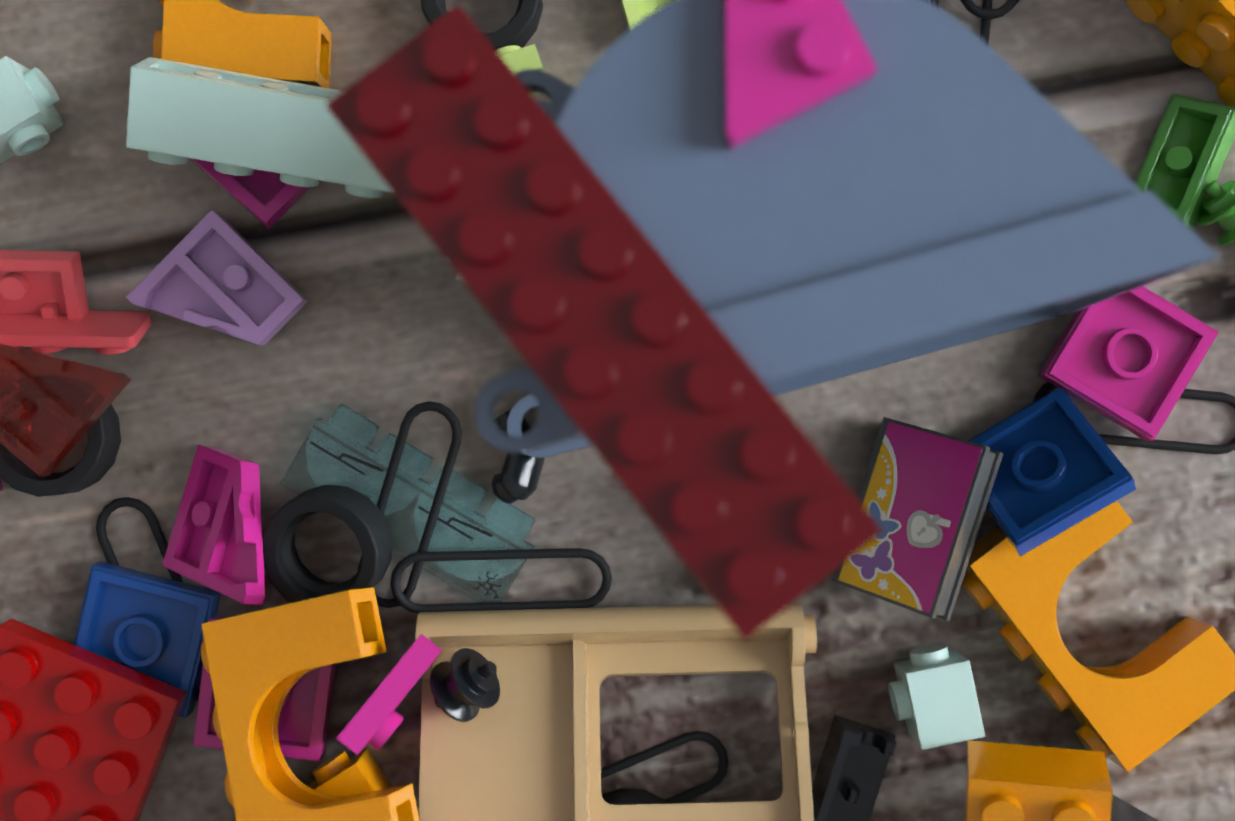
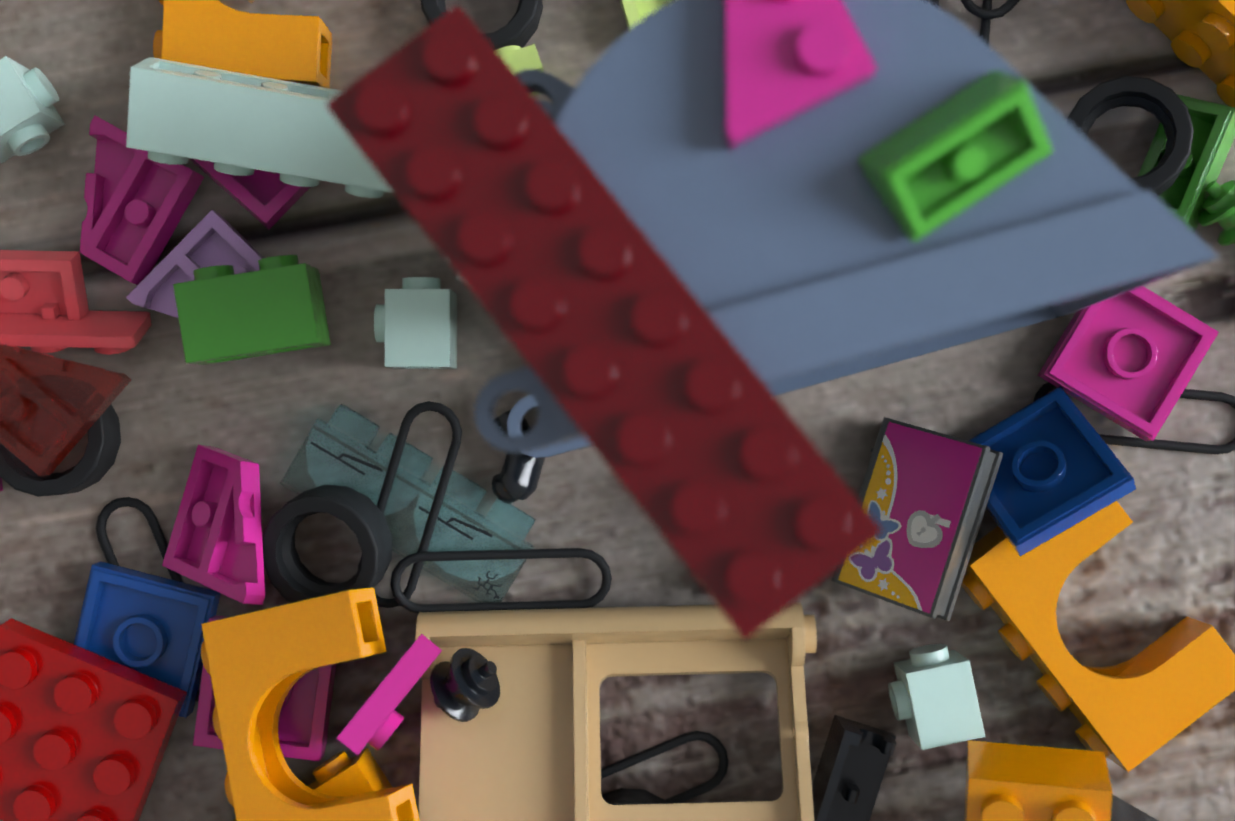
(131, 204): none -> dark pink wing
(251, 312): none -> bright green brick
(418, 325): none -> light aqua brick
(957, 153): none -> bright green slope
(1155, 99): none -> black tyre

